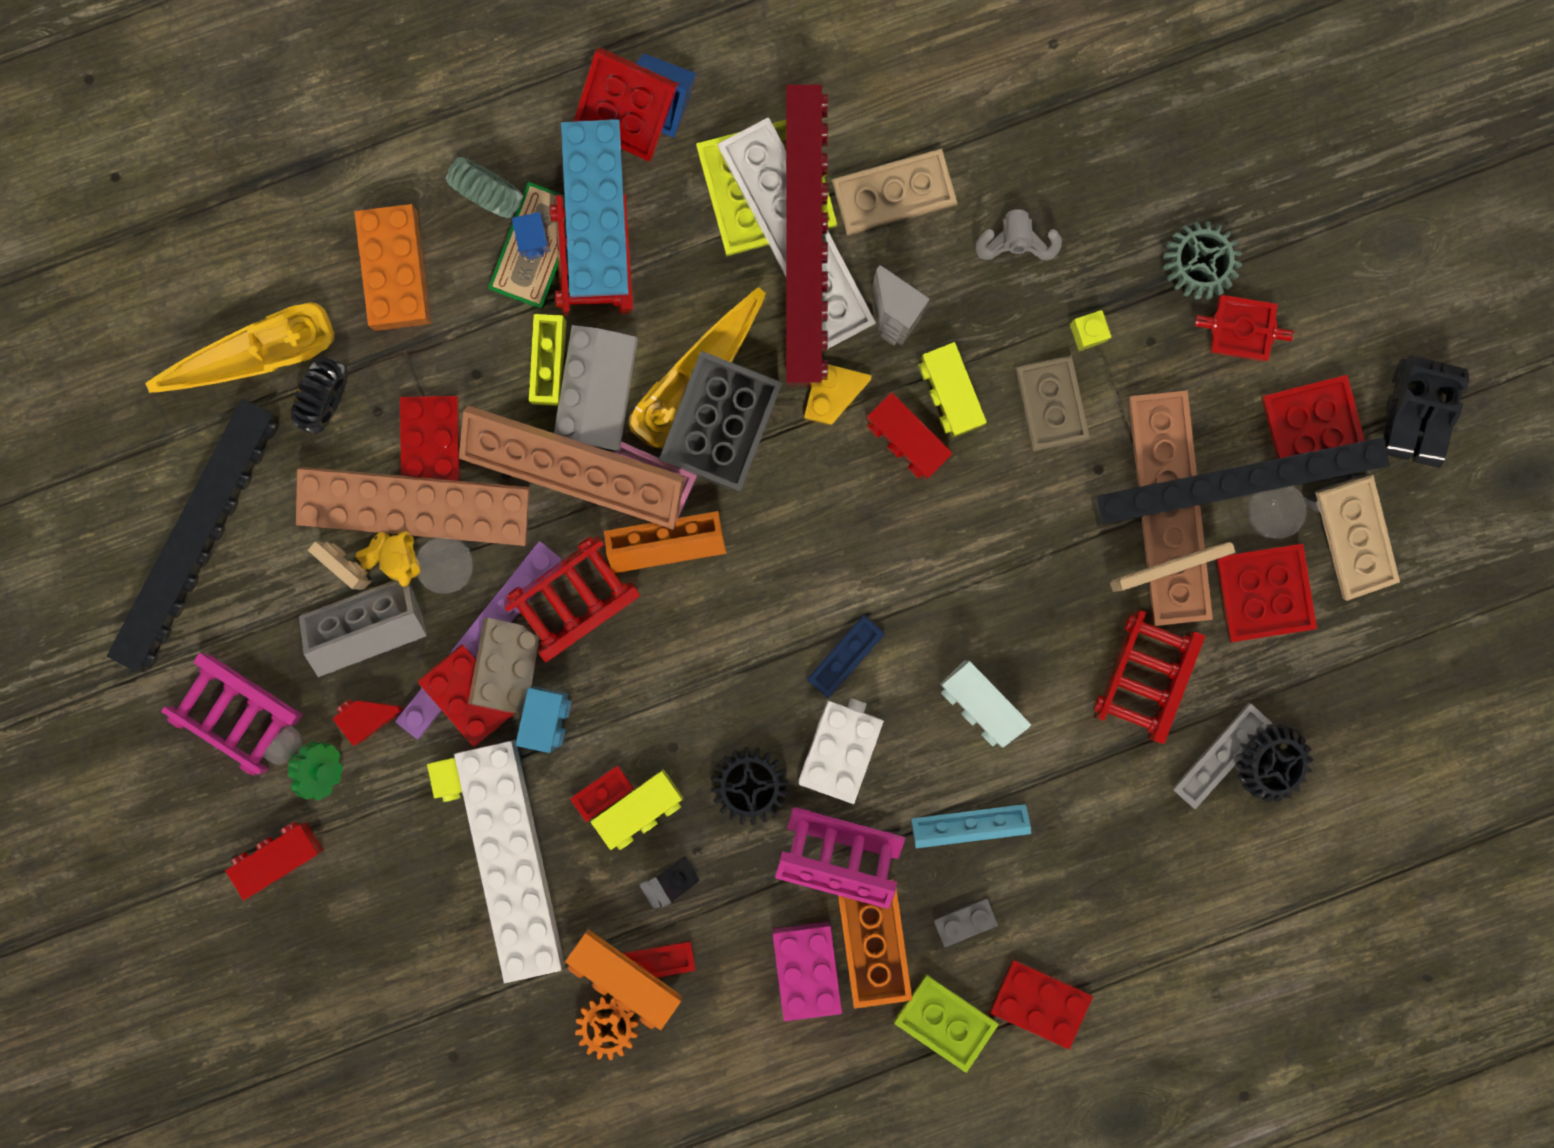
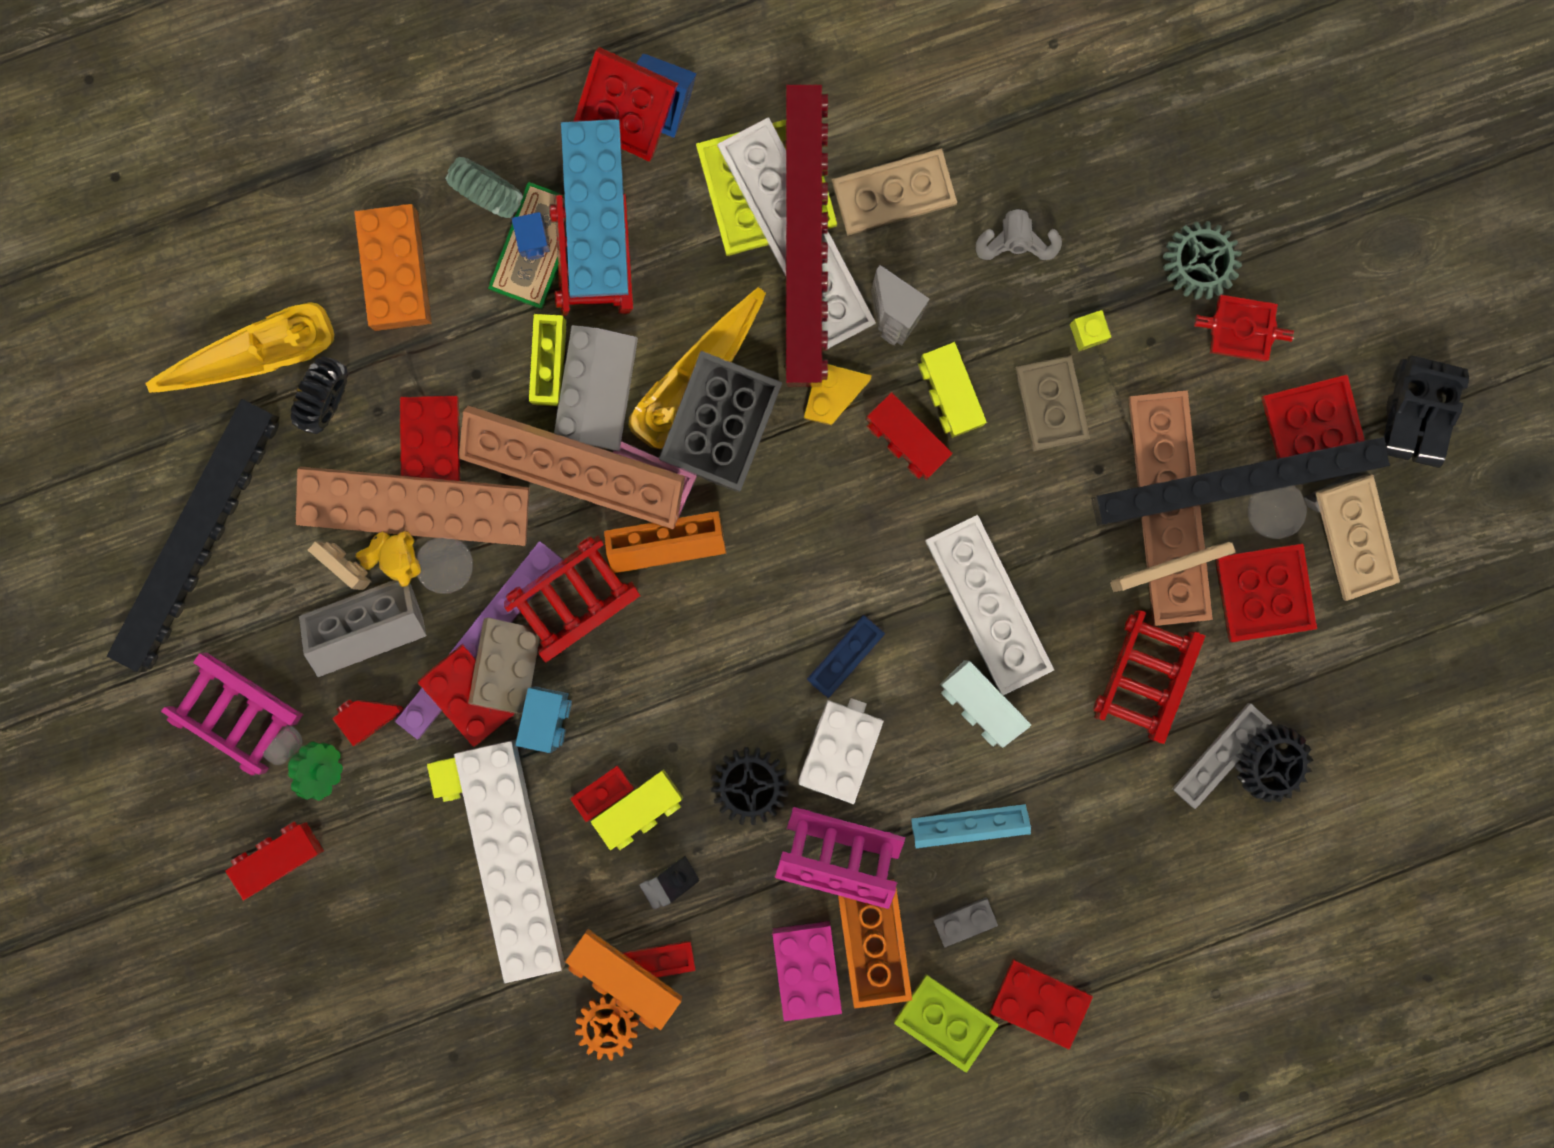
(989, 605): none -> white plate

